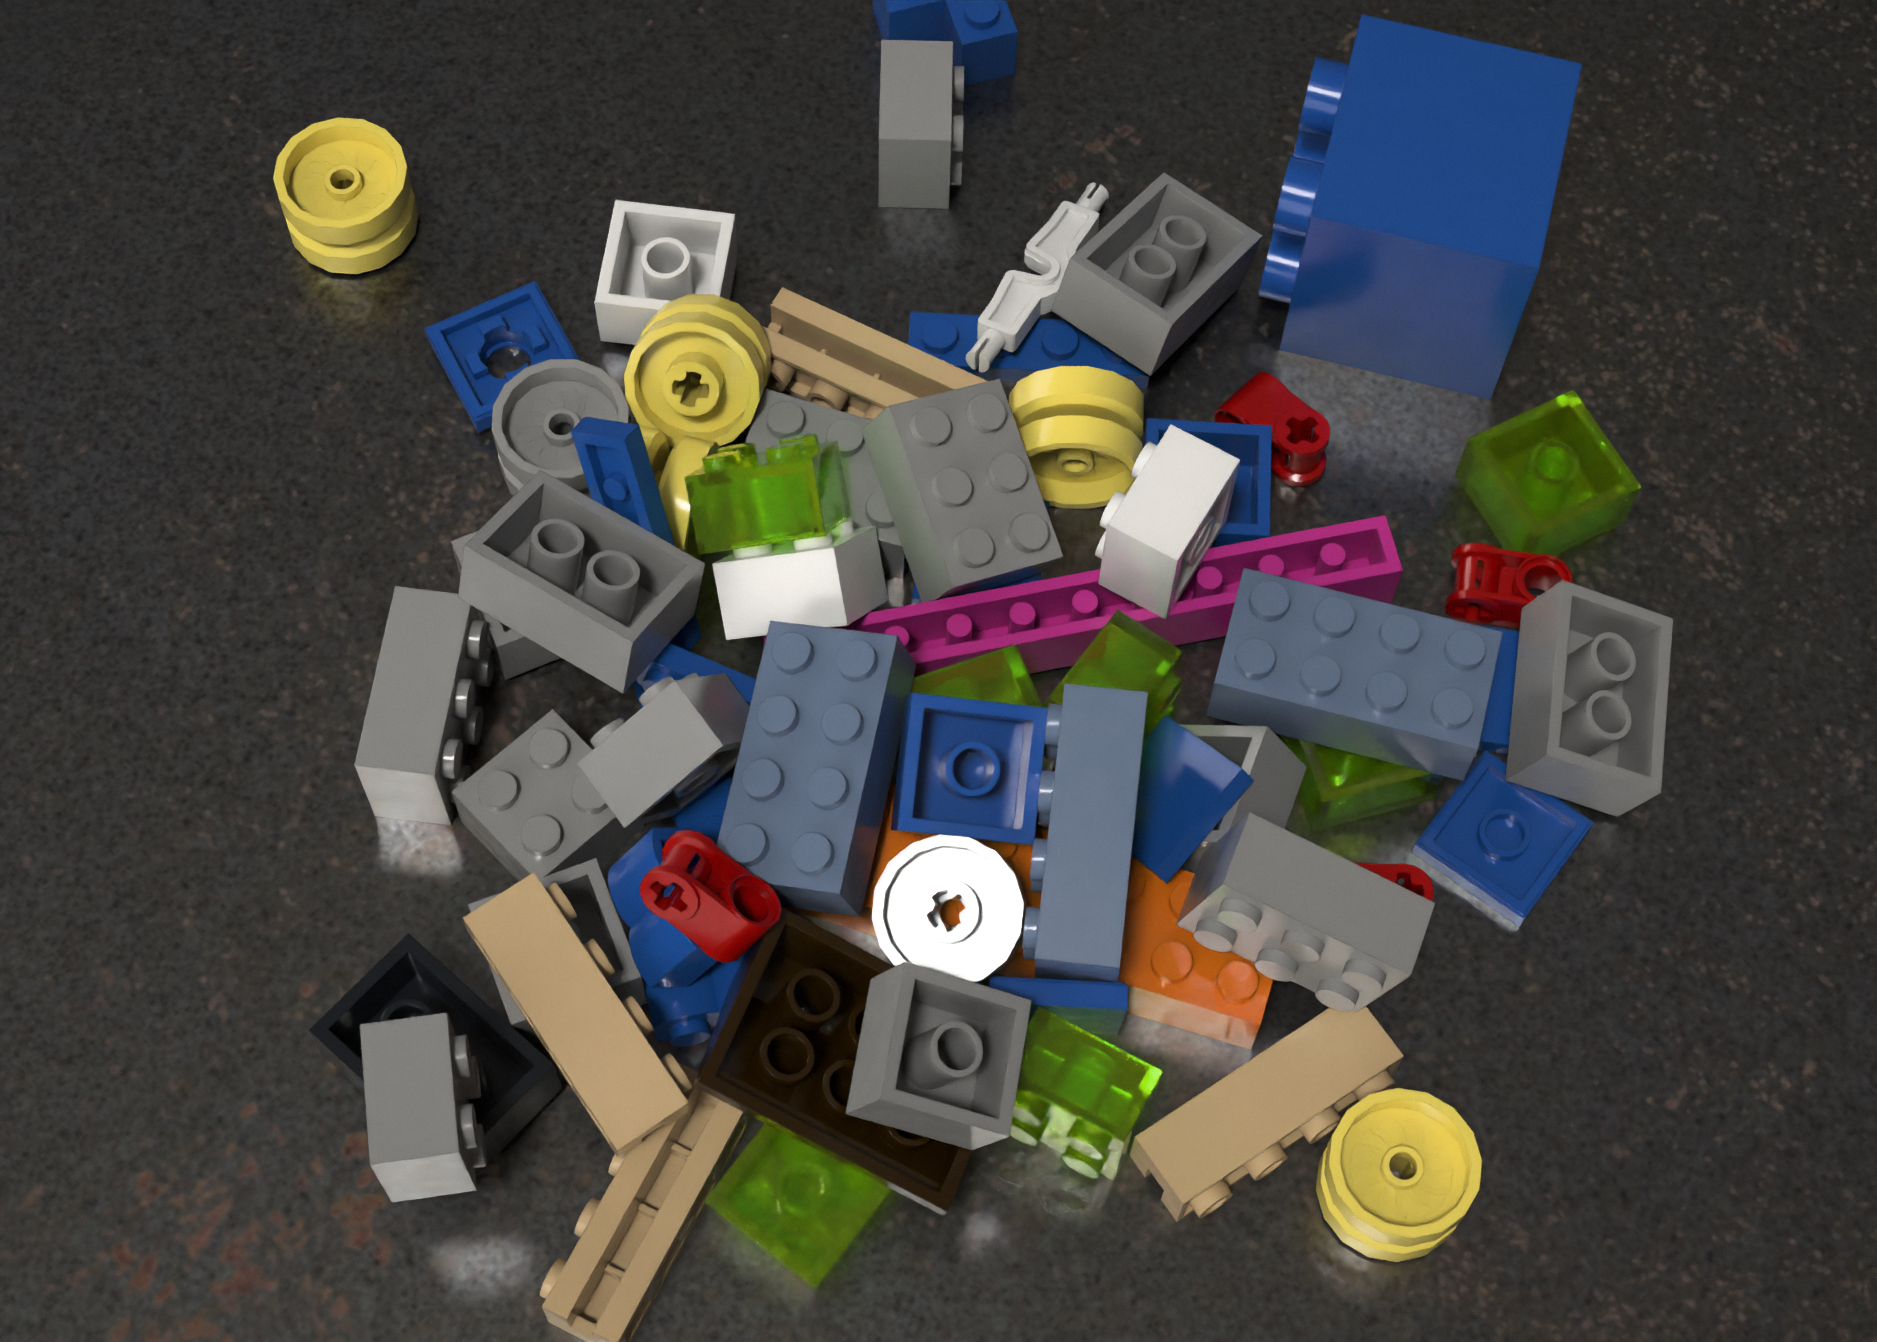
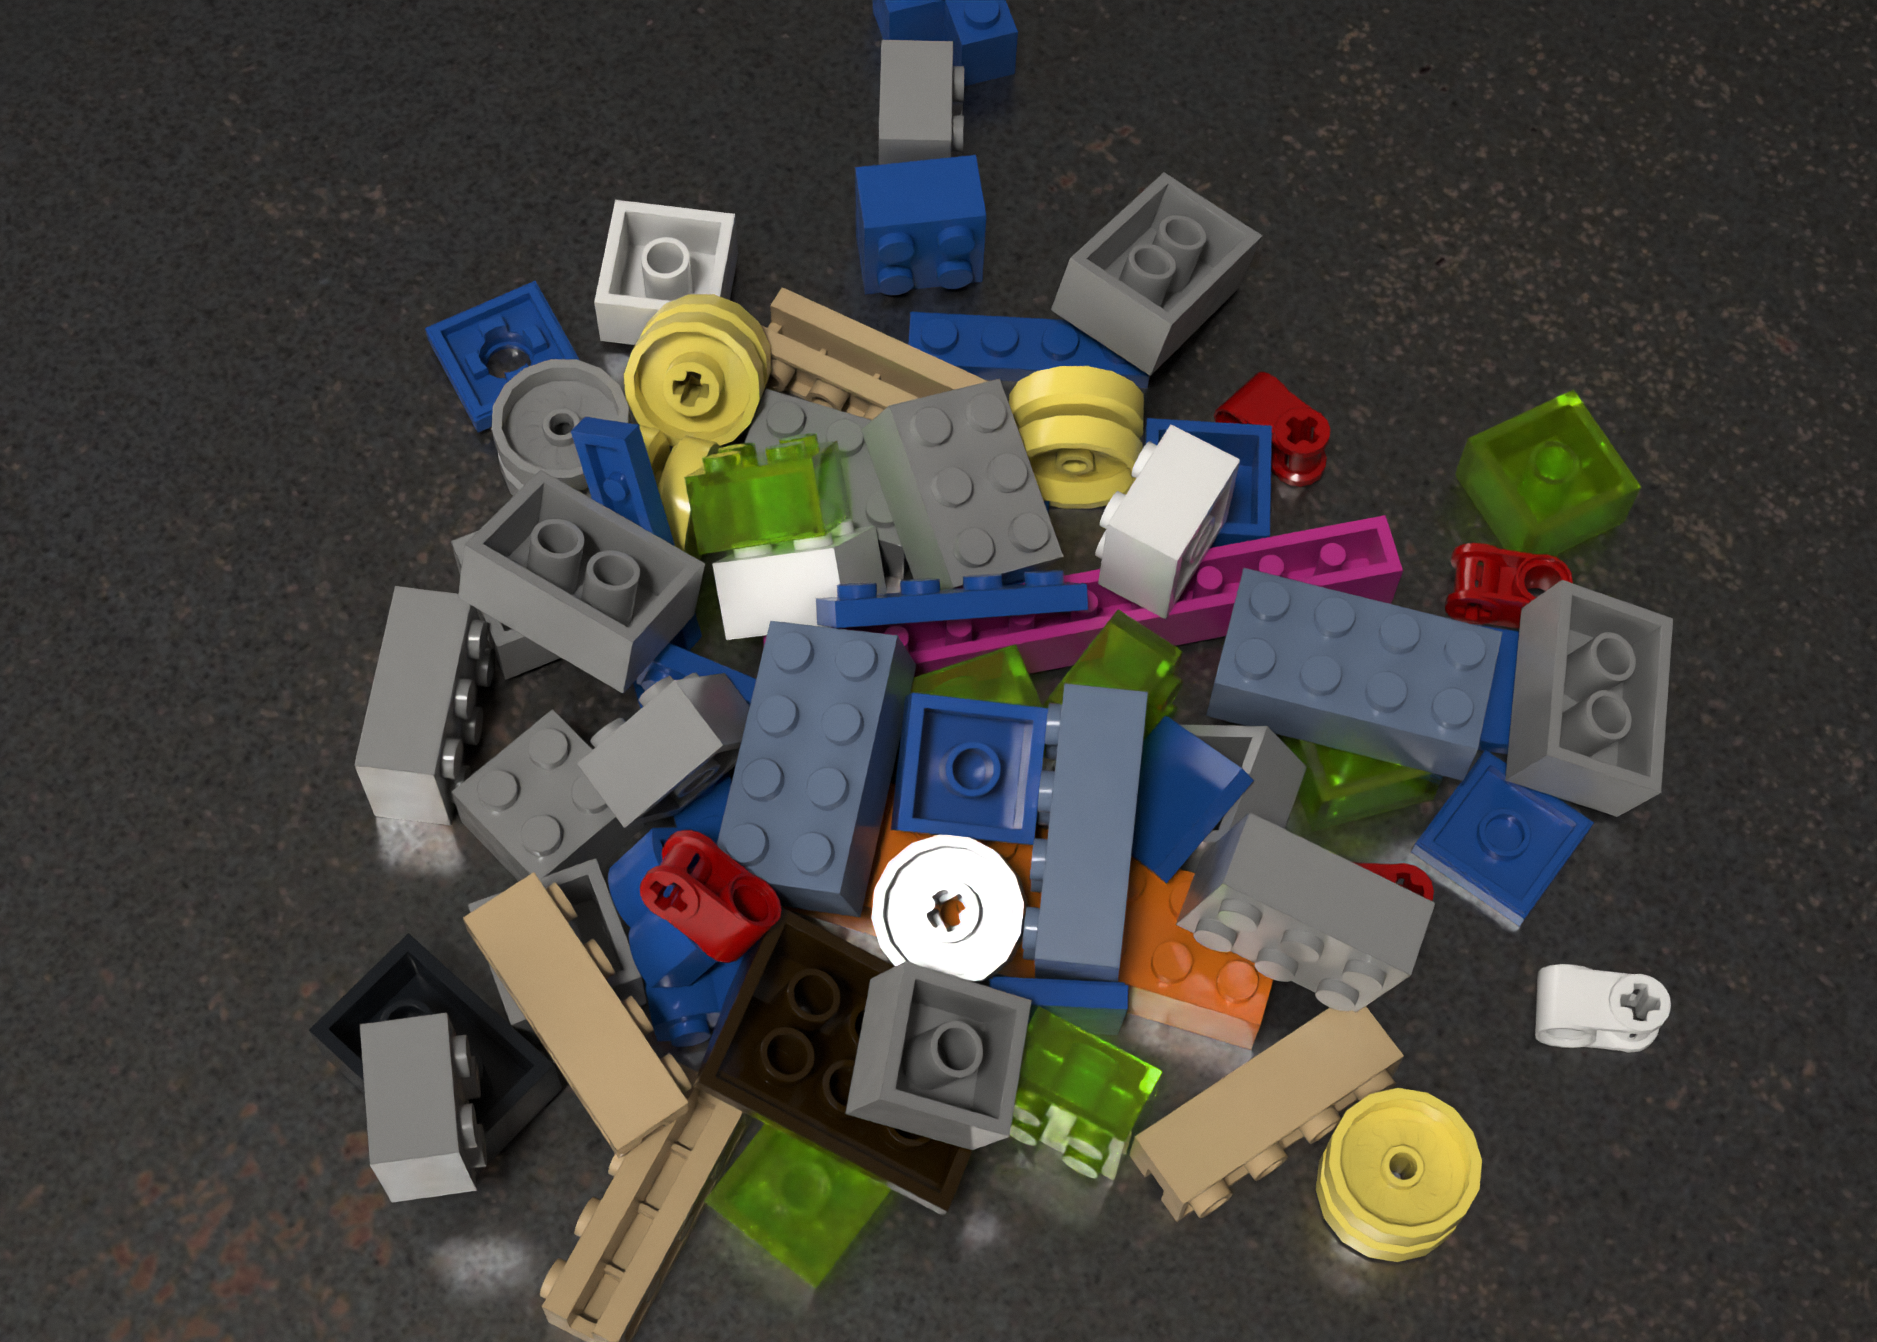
(346, 195): light yellow wheel -> none
(920, 224): none -> blue brick
(924, 601): none -> blue plate
(1026, 295): white piece -> none
(1419, 204): blue piece -> none
(1589, 1010): none -> white piece

